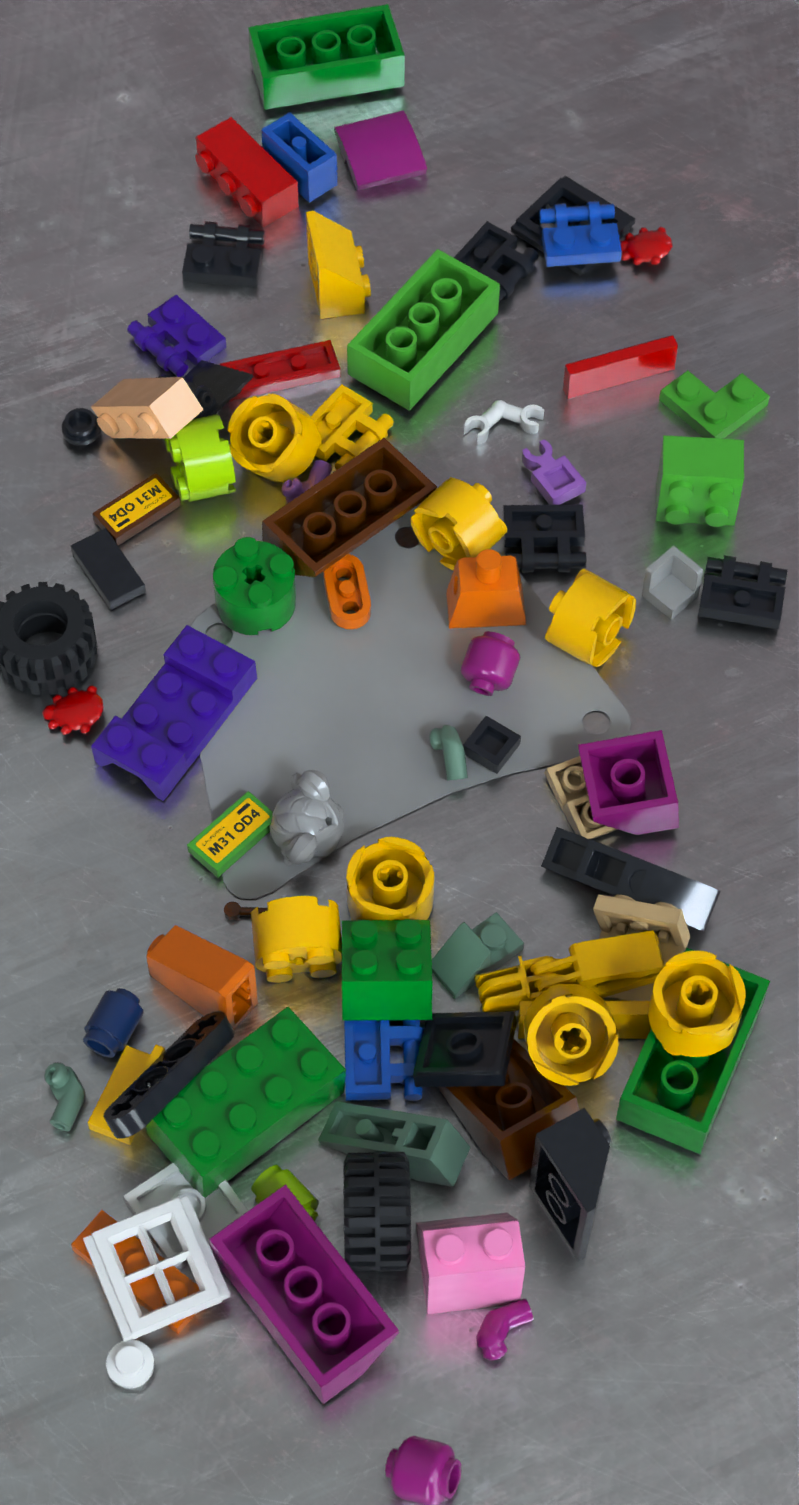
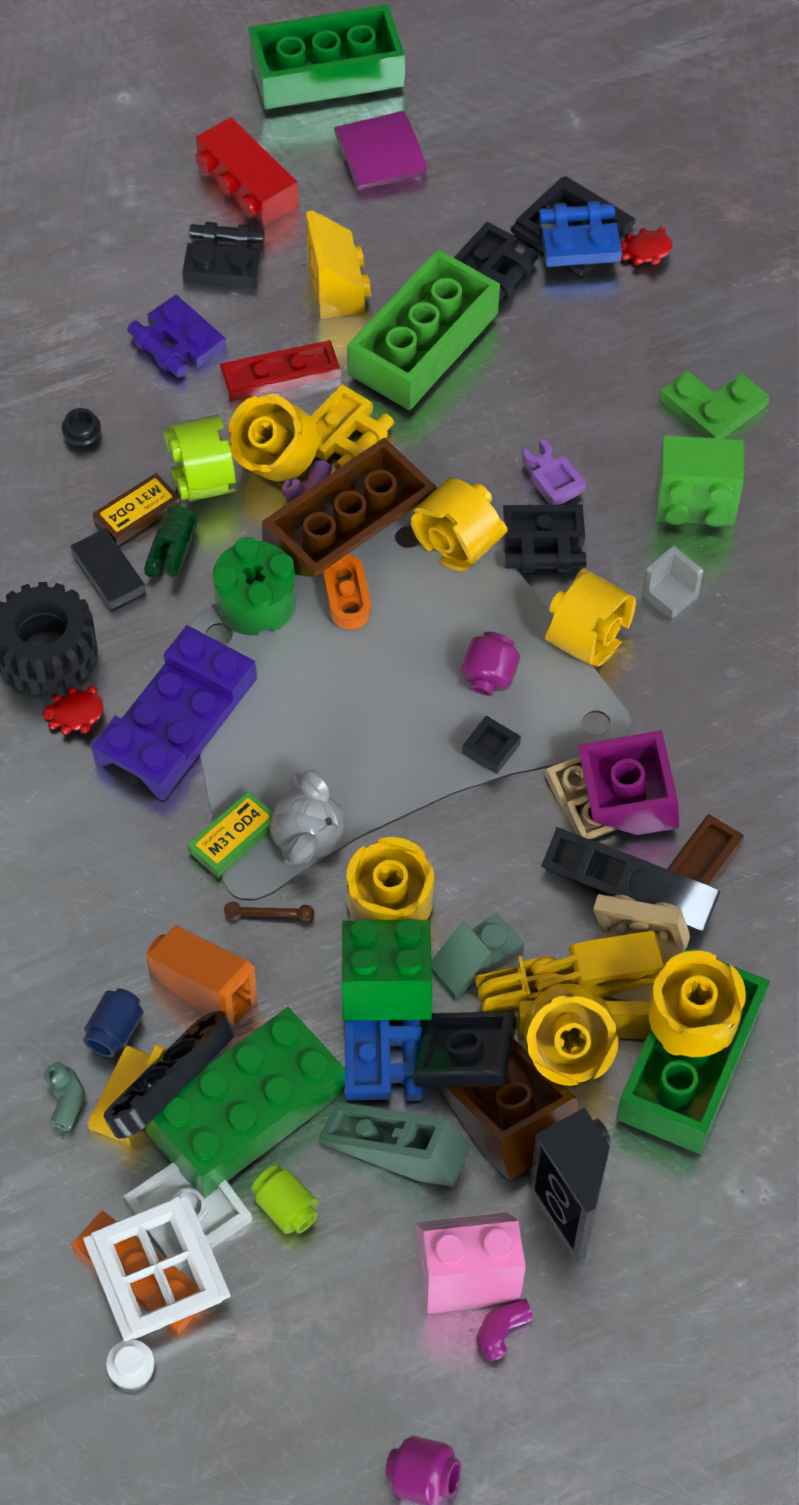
(146, 408): light nougat brick -> none
(171, 541): none -> dark green hinge
(214, 385): black hinge -> none
(297, 938): yellow brick -> none
(301, 155): blue brick -> none
(303, 1293): magenta slope -> none
(377, 1211): black tyre -> none
(453, 751): sand green arm -> none
(485, 592): orange torso -> none
(499, 410): white arm -> none
(620, 367): red tile -> none
(707, 851): none -> reddish brown tile
(743, 600): black plate -> none

